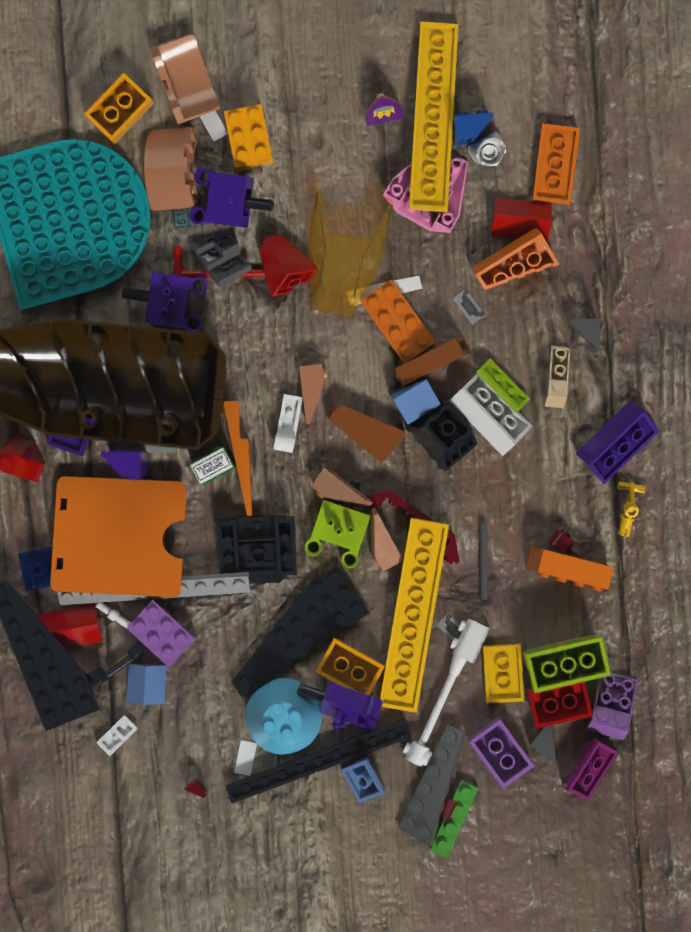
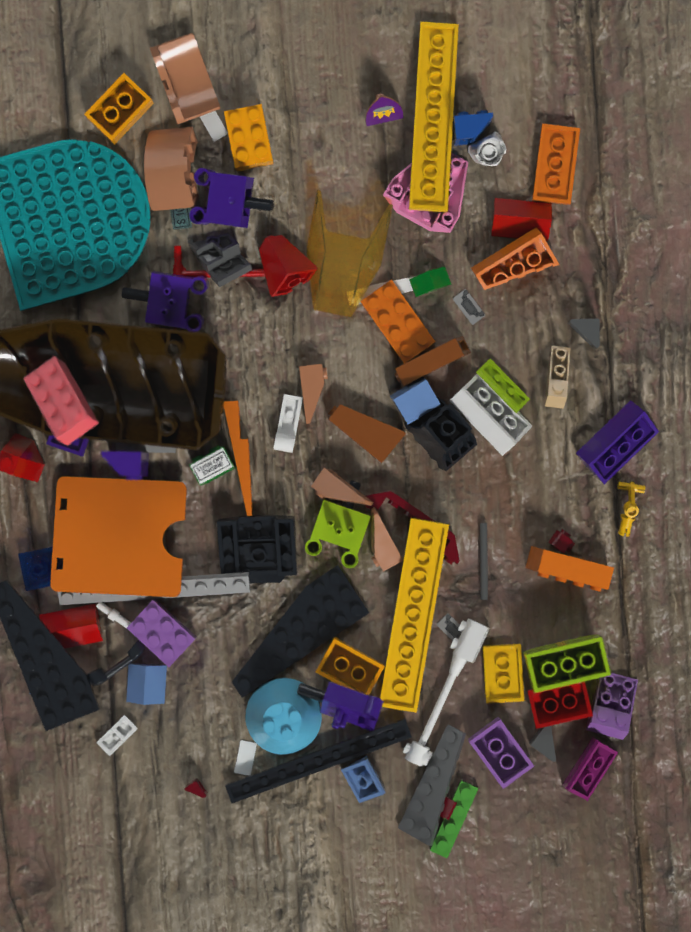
(60, 400): none -> coral brick
(430, 281): none -> green slope

